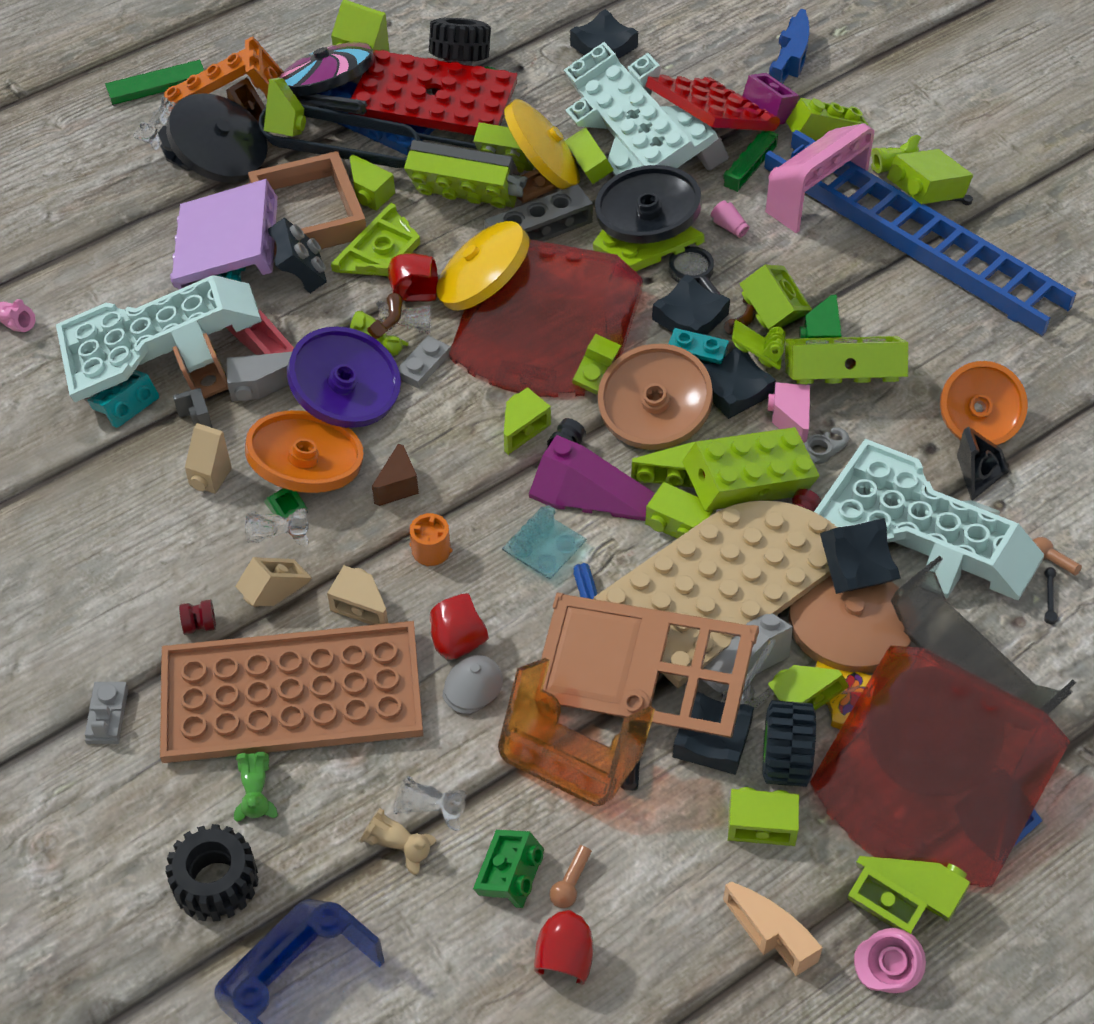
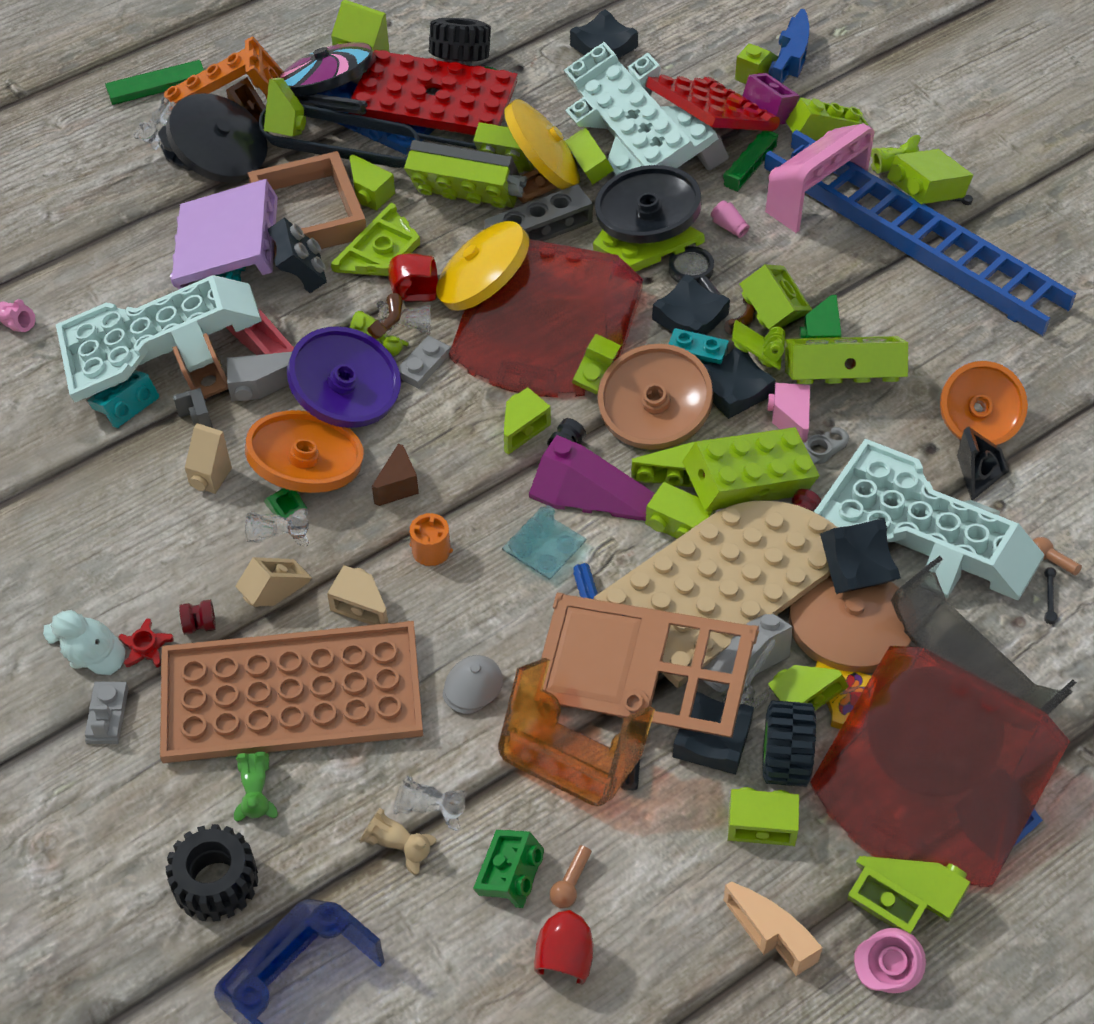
(78, 644): none -> light aqua piece
(145, 644): none -> red animal
(456, 627): red piece -> none
(753, 61): none -> lime slope

